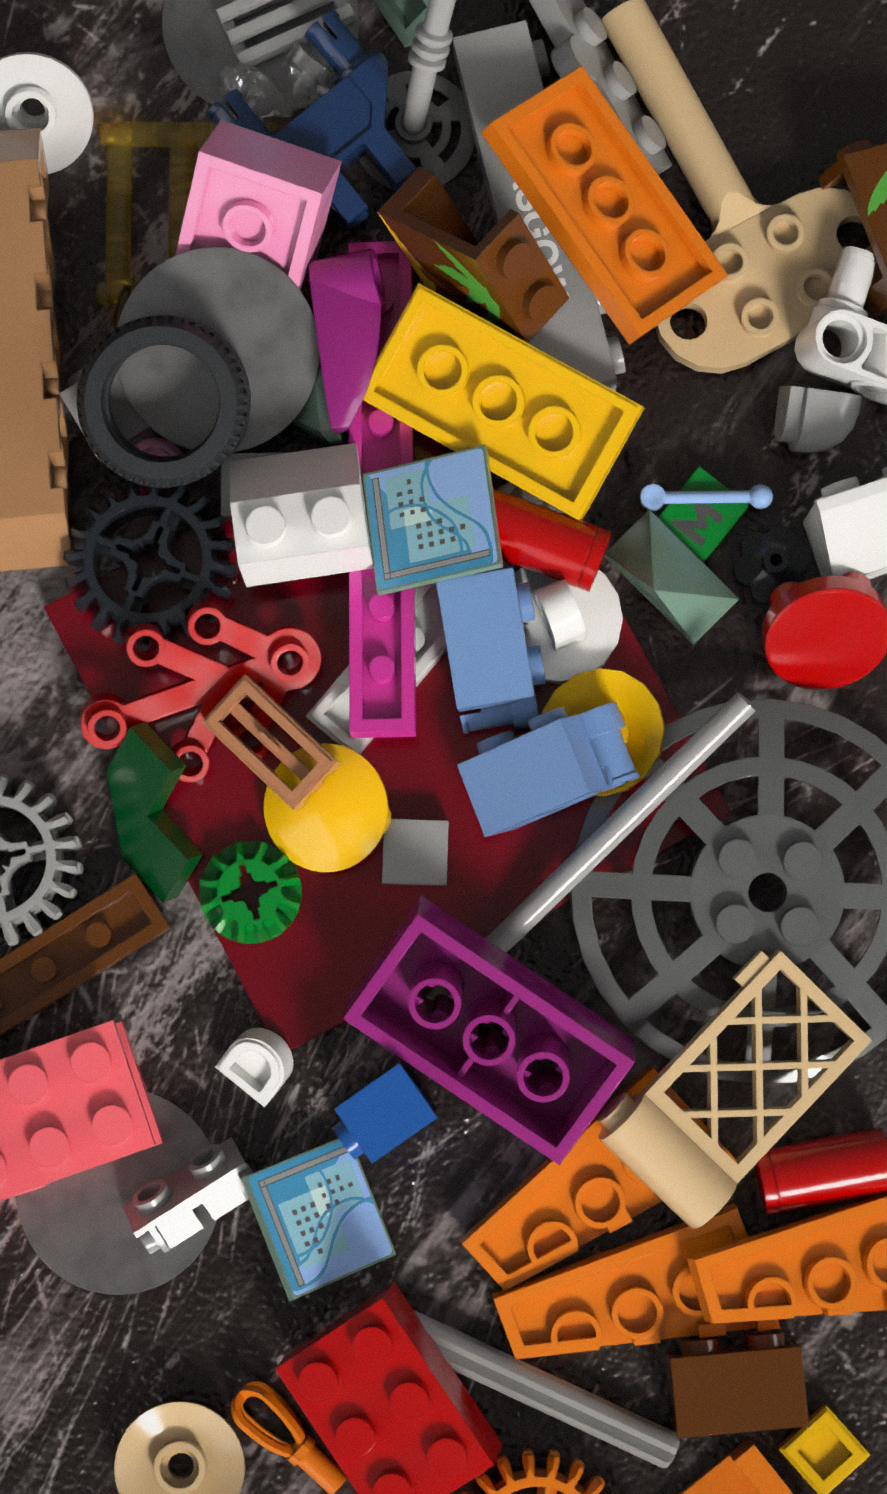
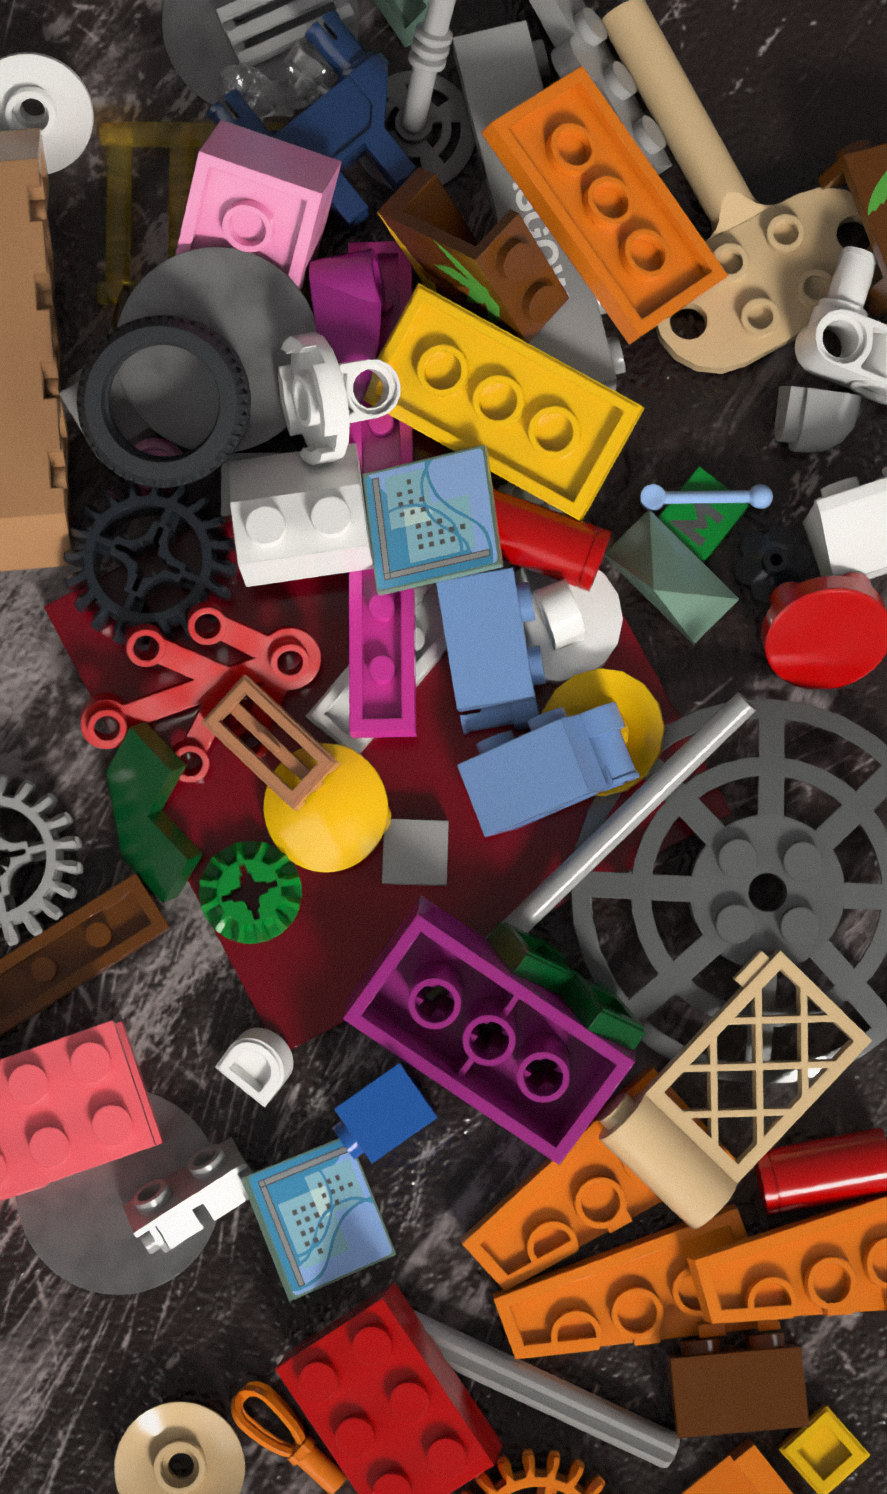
(321, 399): none -> white tile
(544, 965): none -> dark green tile

